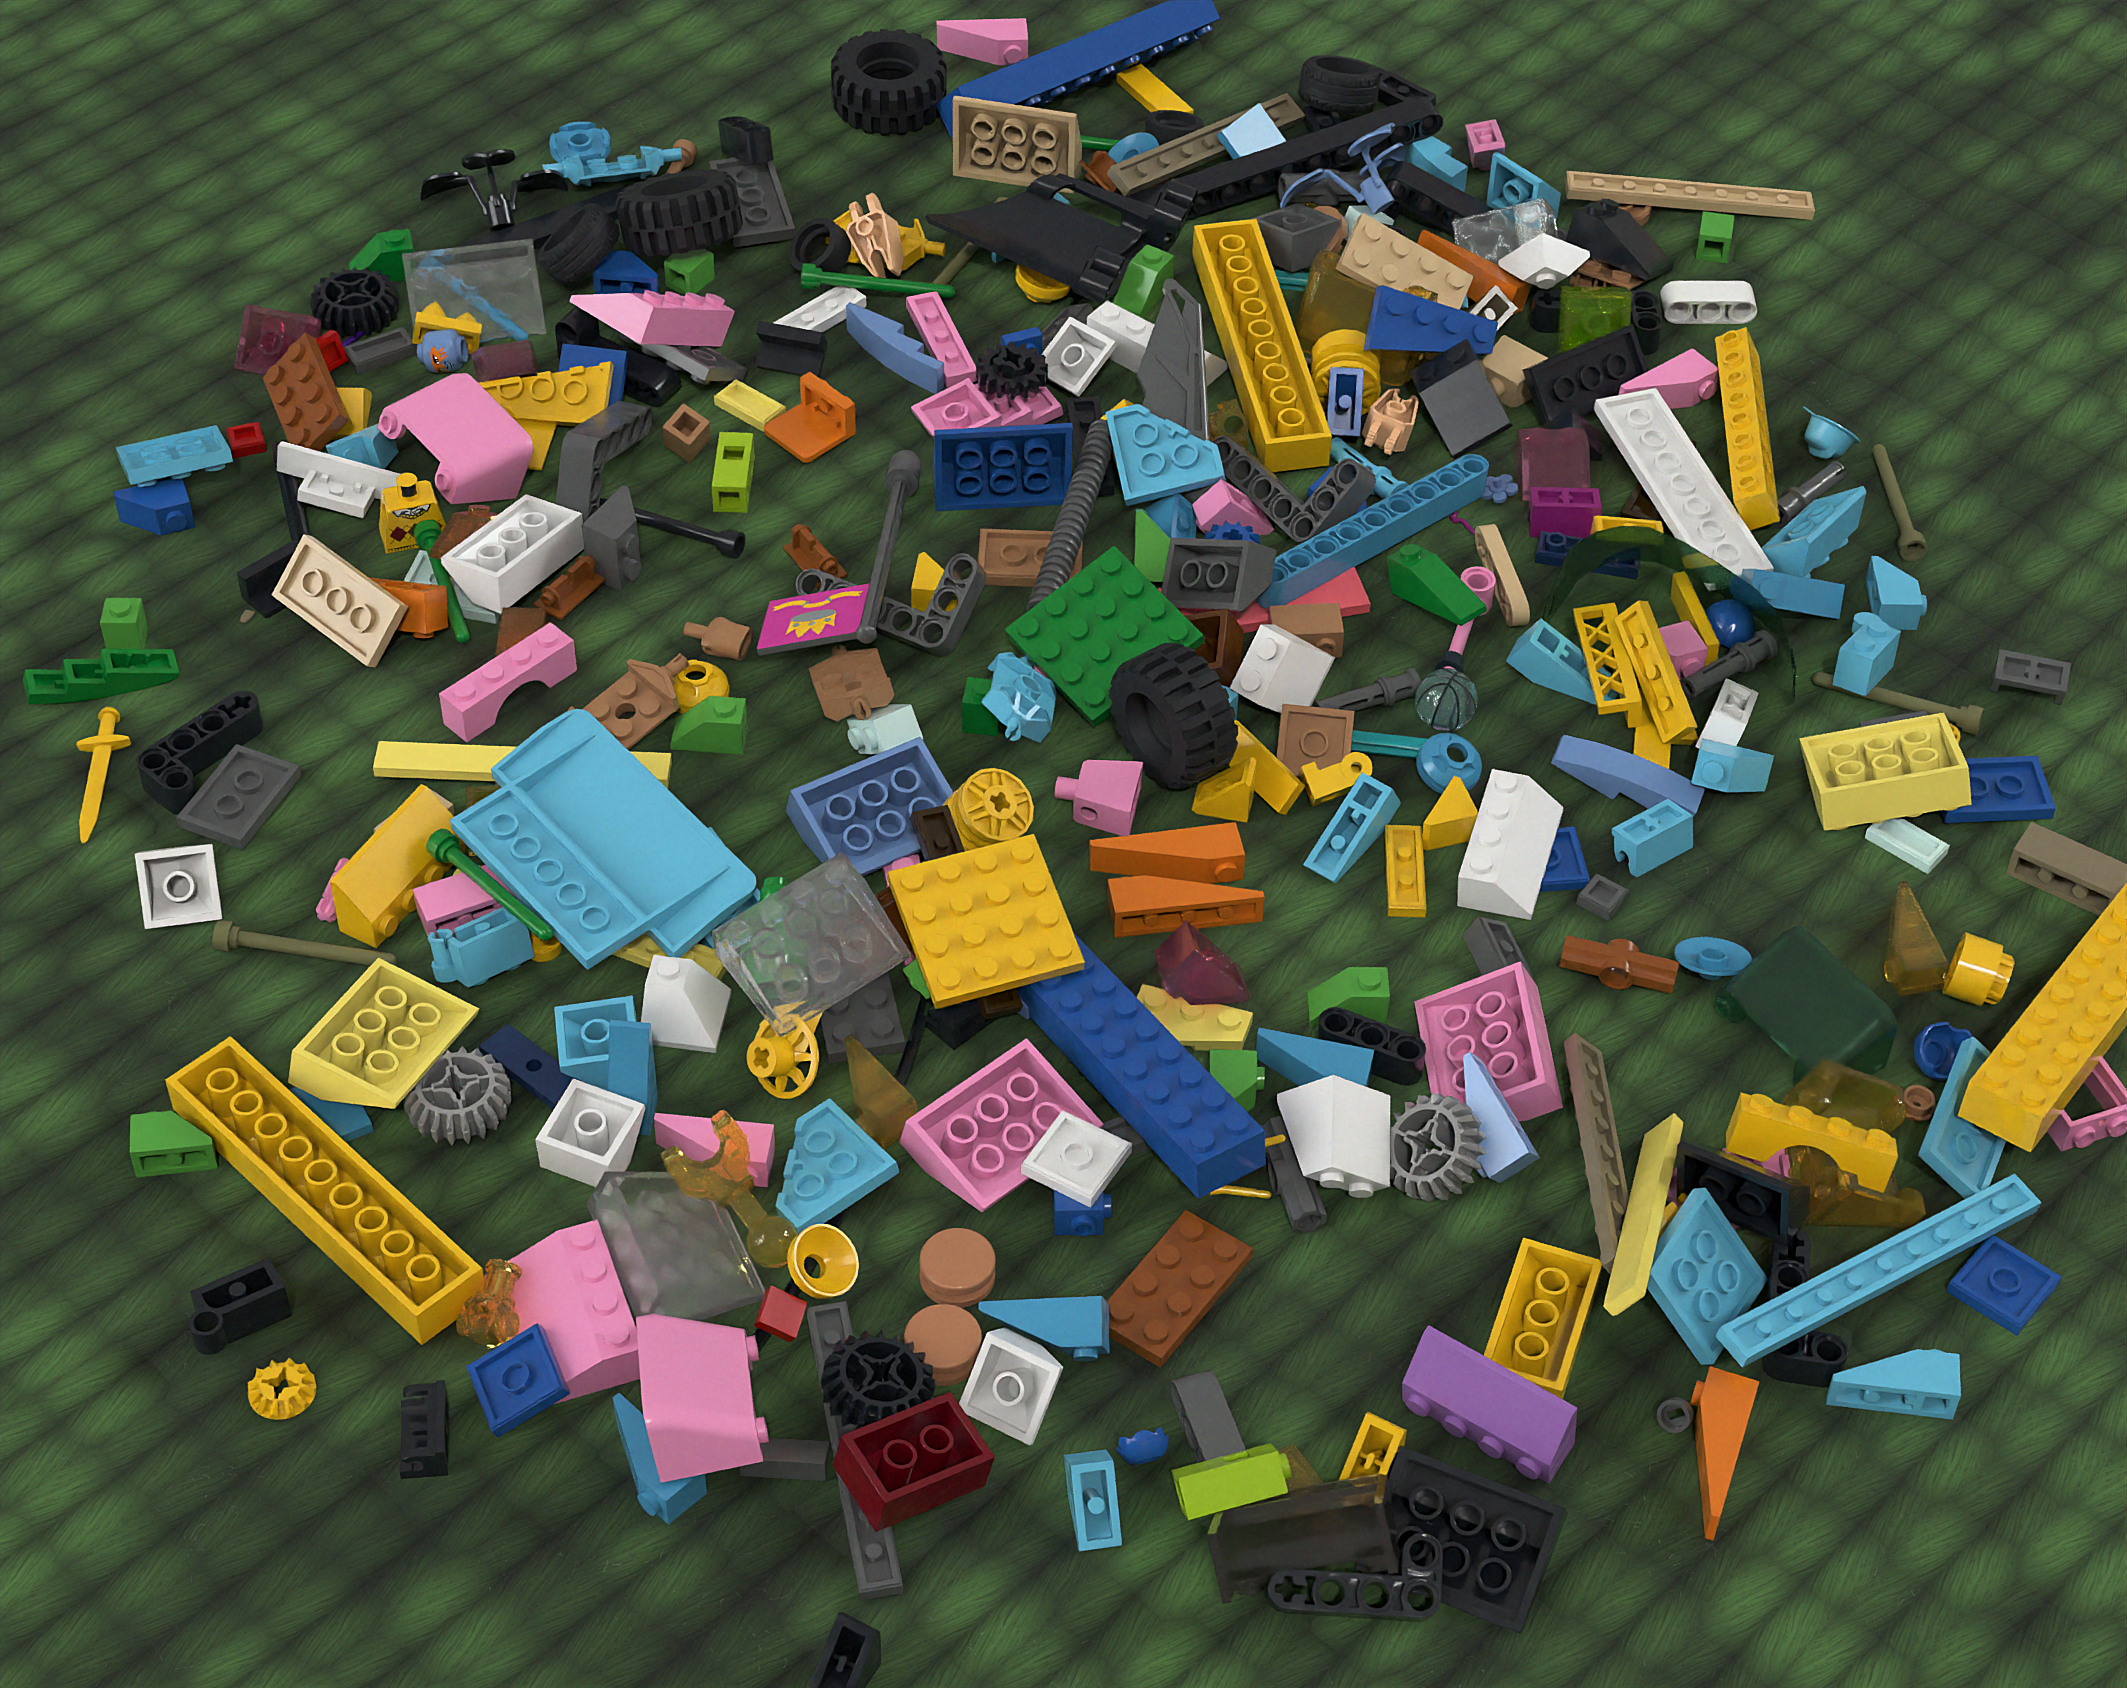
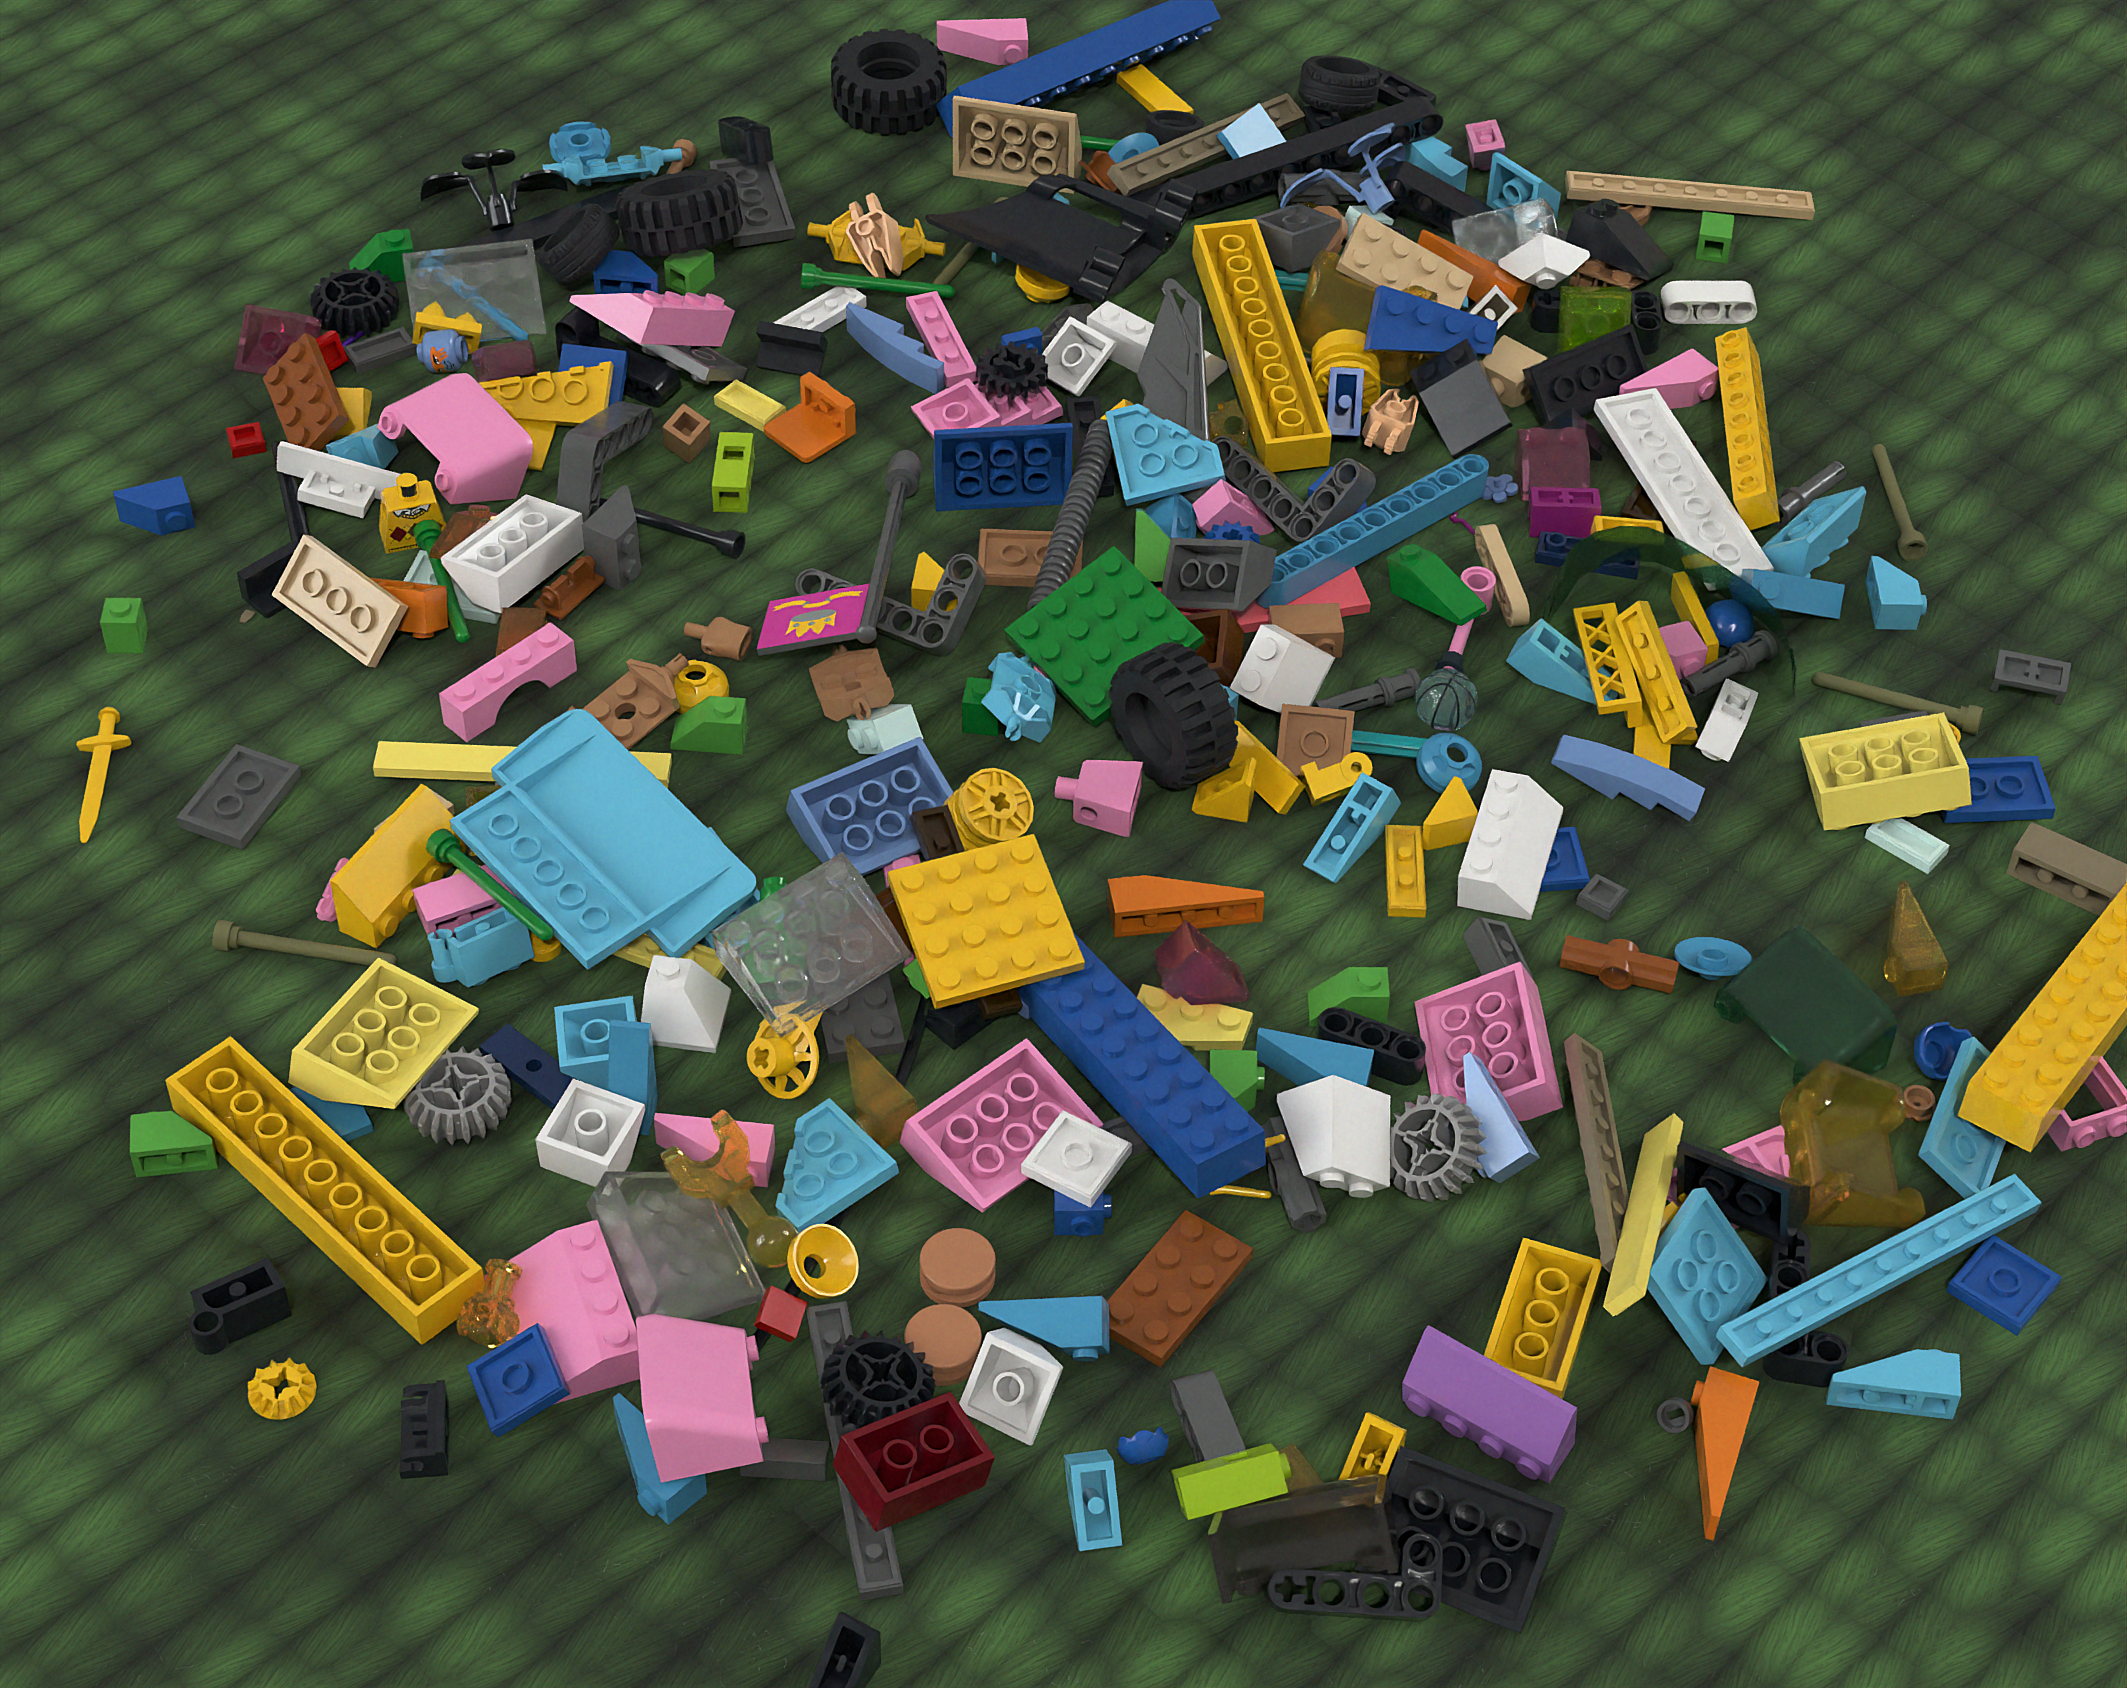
(110, 675): green slope -> none
(173, 761): black beam -> none
(174, 456): medium azure plate -> none
(178, 885): white slope -> none
(810, 553): dark orange hinge -> none
(811, 235): black tyre -> none
(1144, 280): bright green slope -> none
(1187, 854): orange slope -> none
(1385, 482): medium azure pin -> none
(1653, 837): medium azure hinge -> none
(1731, 768): medium azure slope -> none
(1765, 1127): yellow arch -> none
(1827, 438): medium azure piece -> none
(1866, 654): medium azure hinge -> none
(1978, 971): yellow piece -> none

